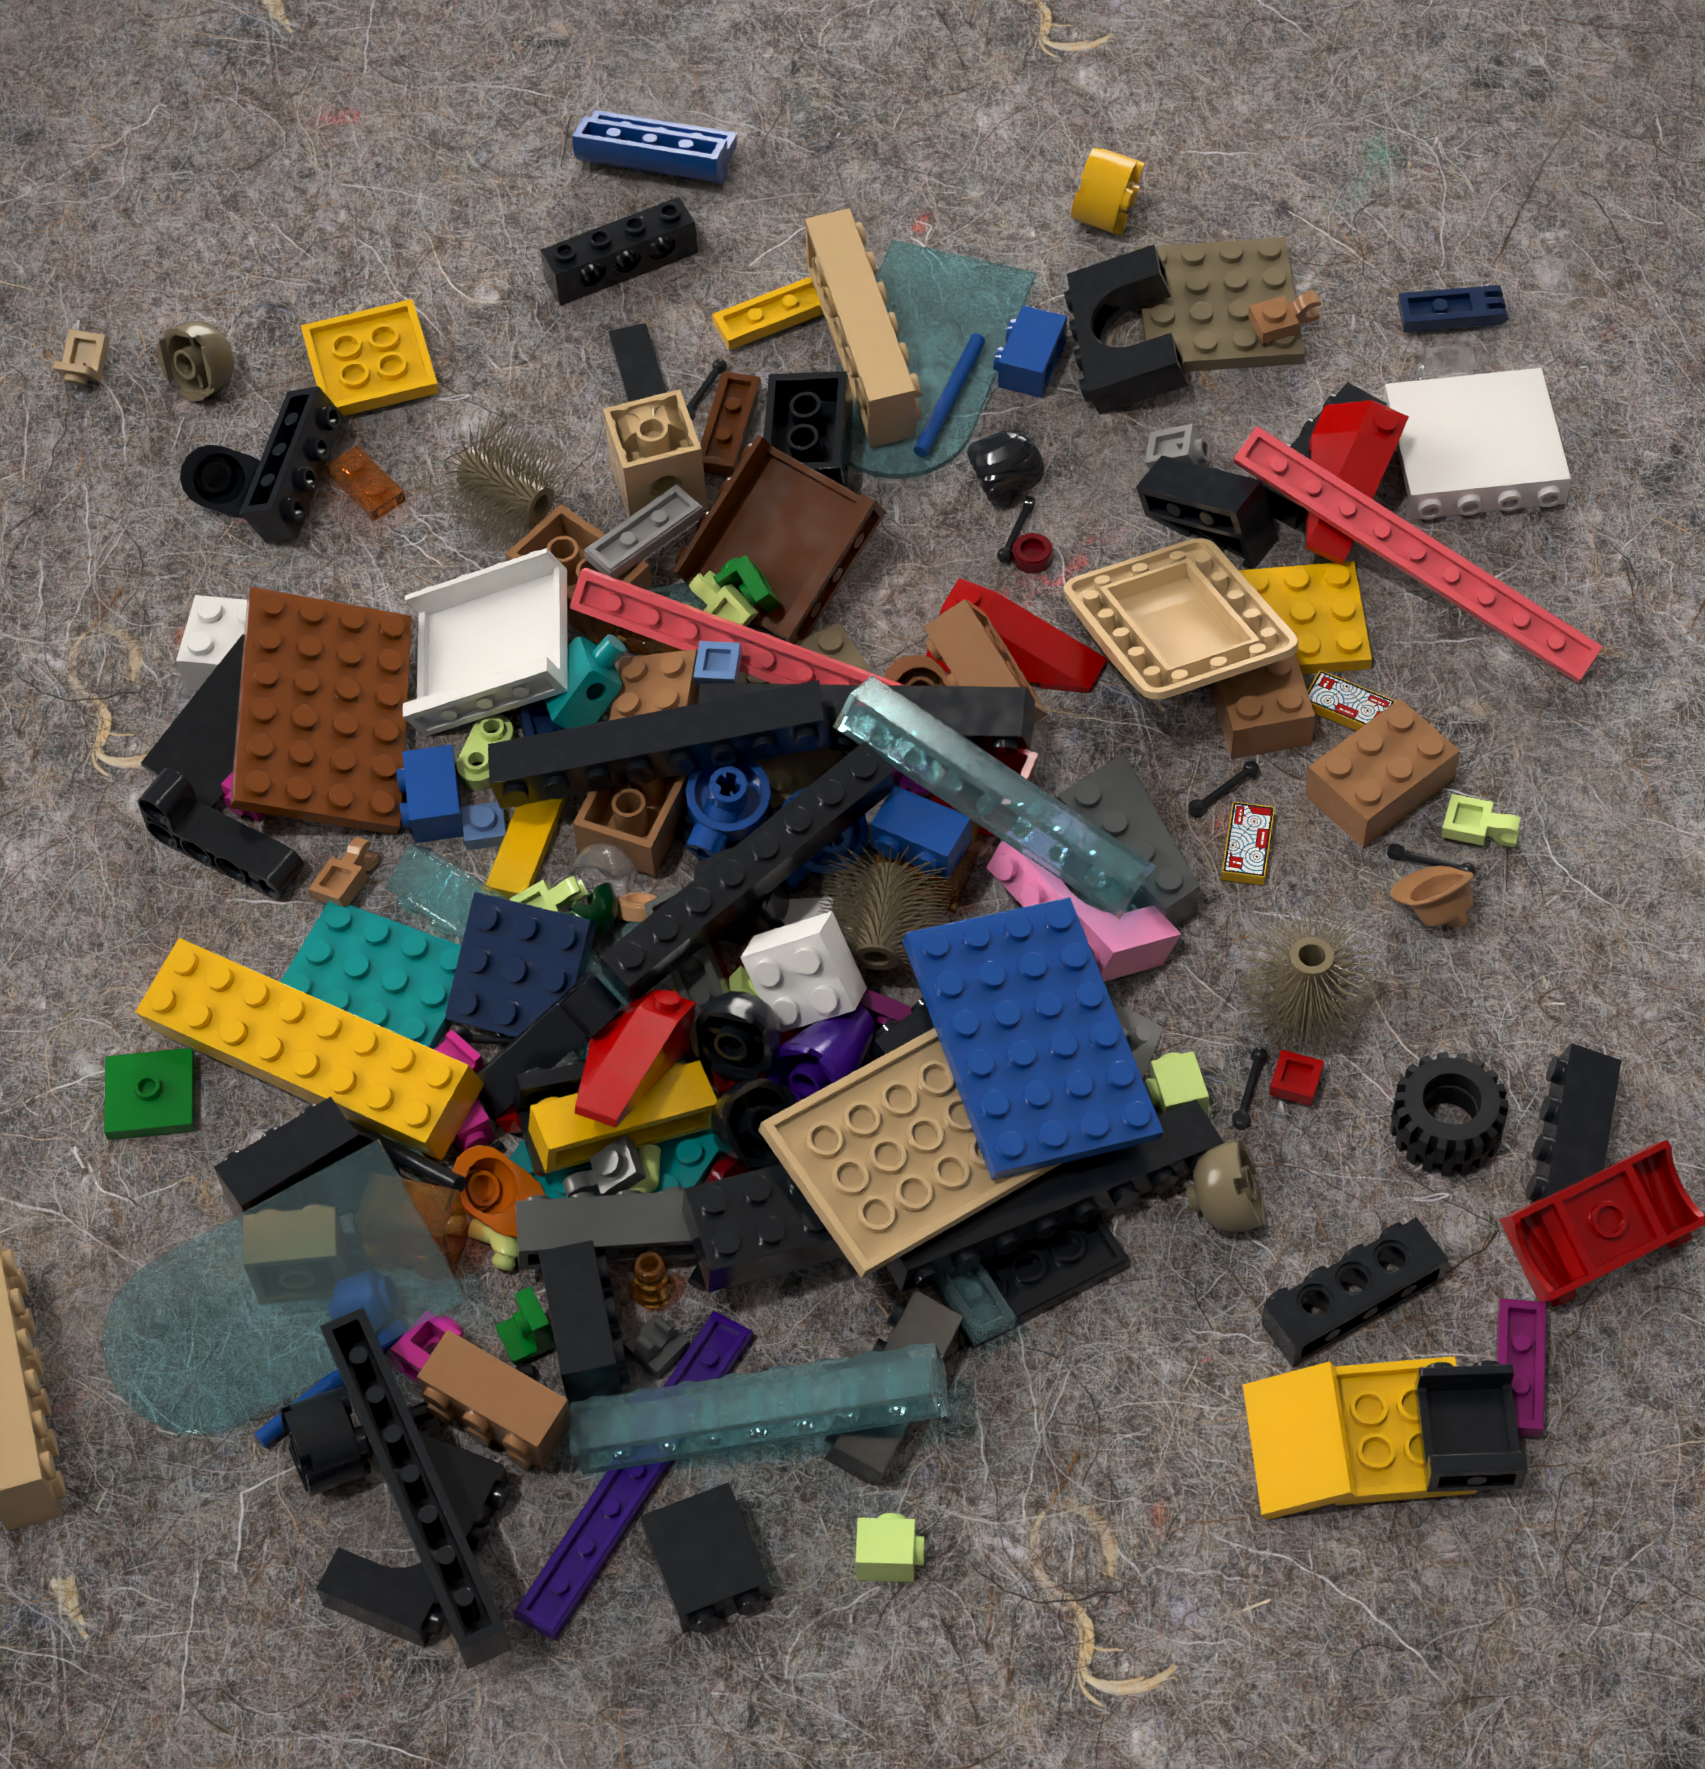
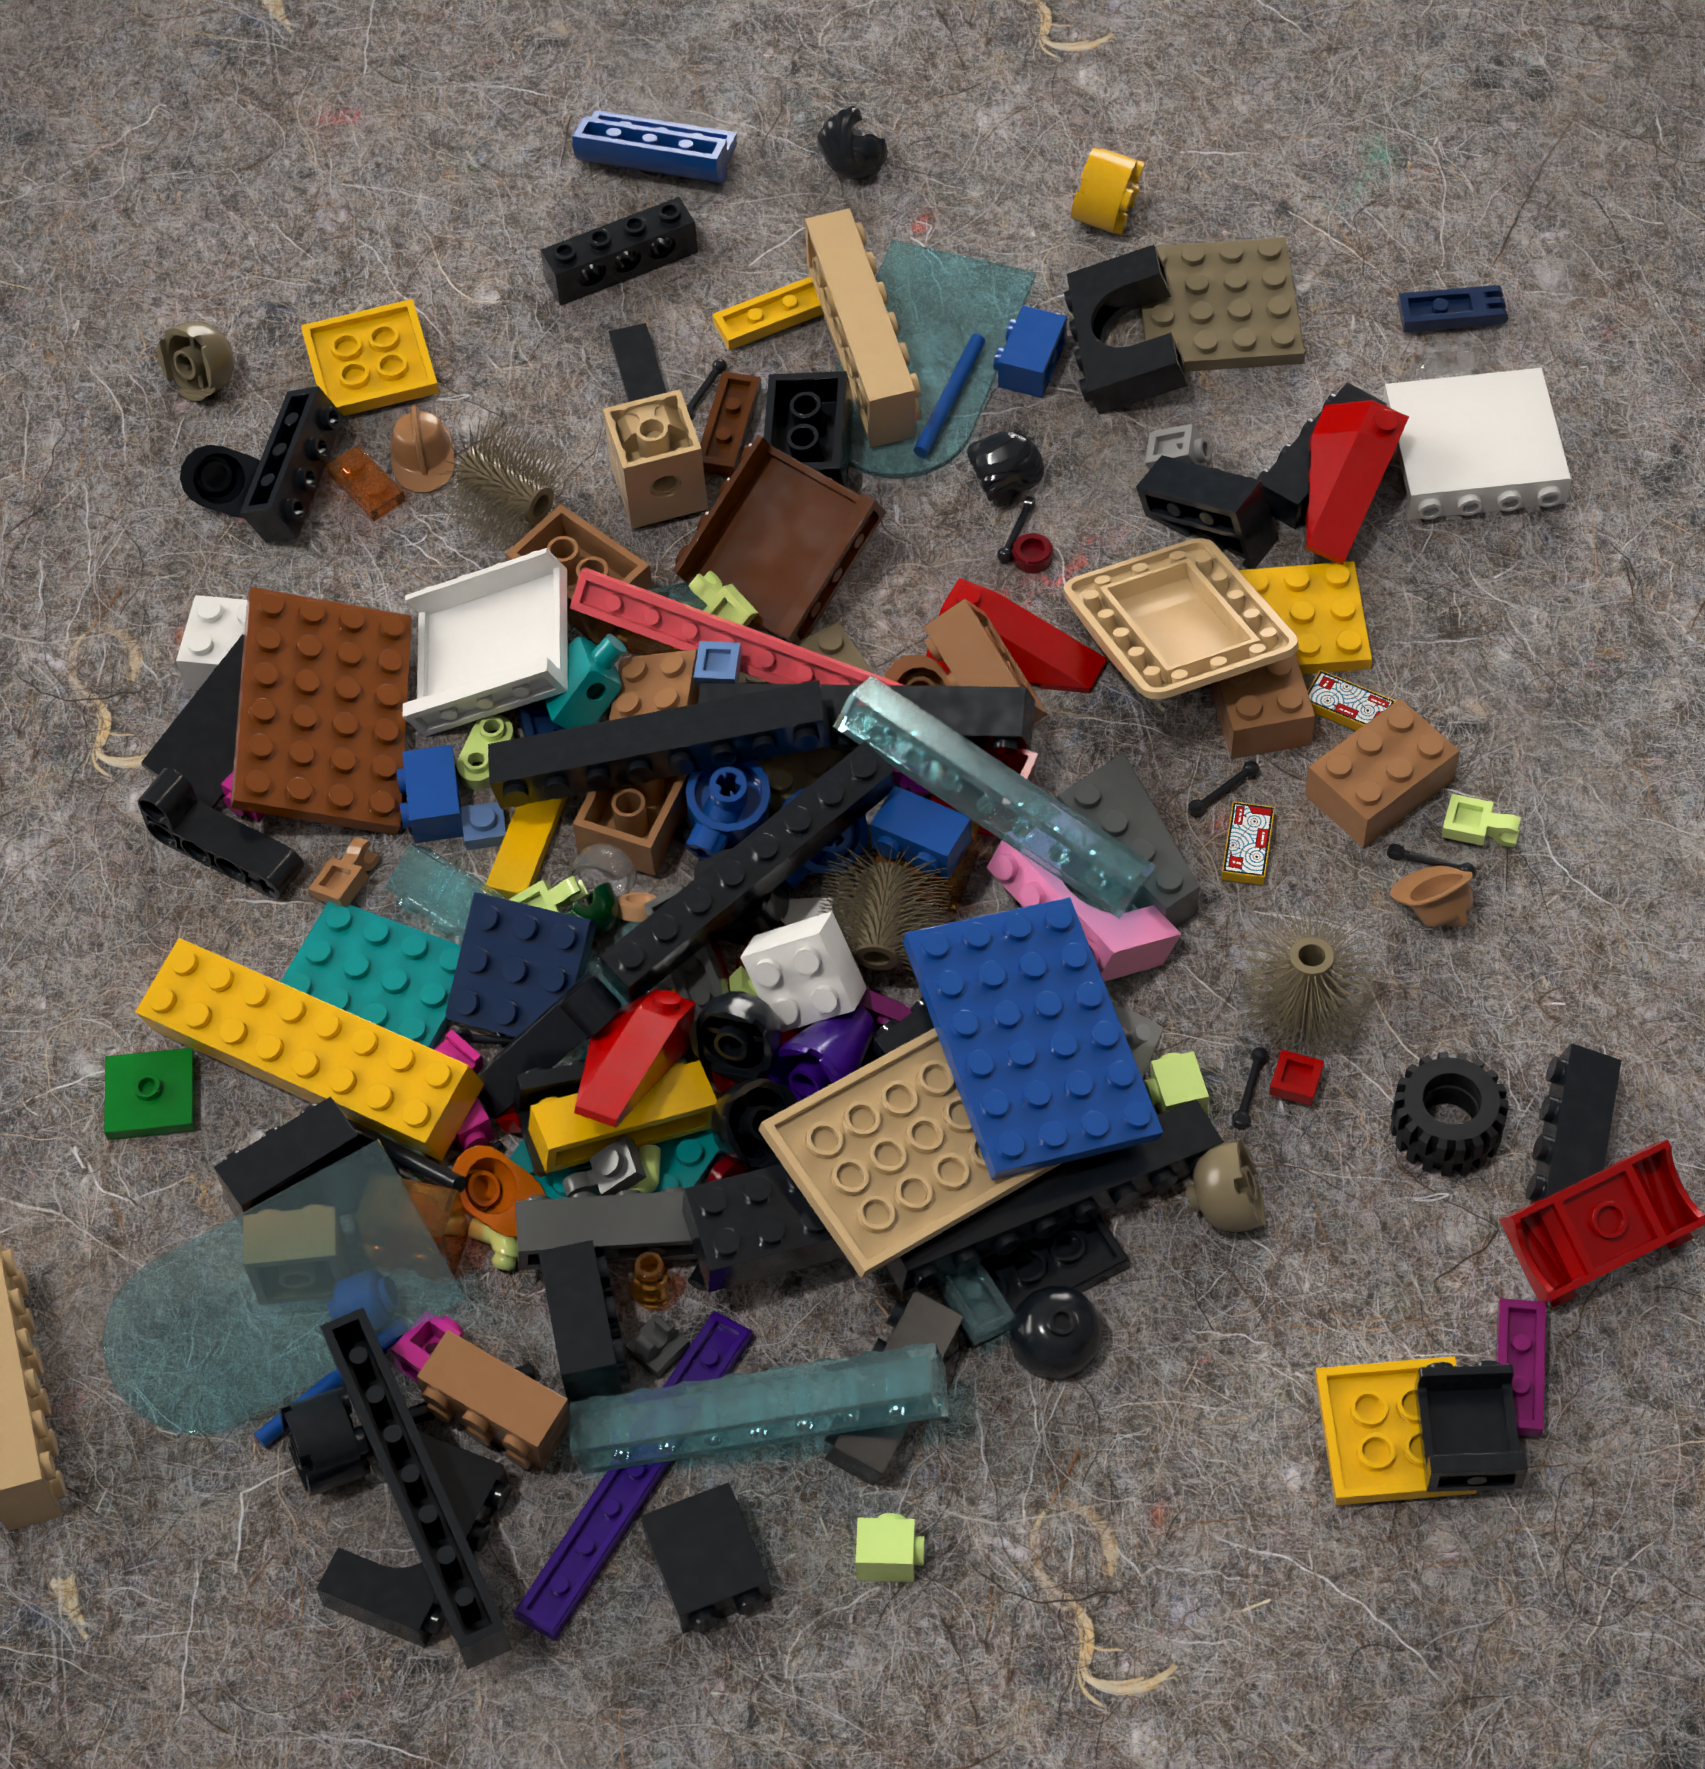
(83, 357): tan bracket -> none
(418, 451): none -> medium nougat piece
(527, 1330): green bracket -> none
(643, 532): light grey tile -> none
(750, 580): green bracket -> none
(850, 150): none -> black hair
(1055, 1332): none -> black cylinder
(1279, 319): medium nougat plate -> none
(1299, 1441): yellow tile -> none
(1305, 1334): black brick -> none
(1417, 554): coral plate -> none

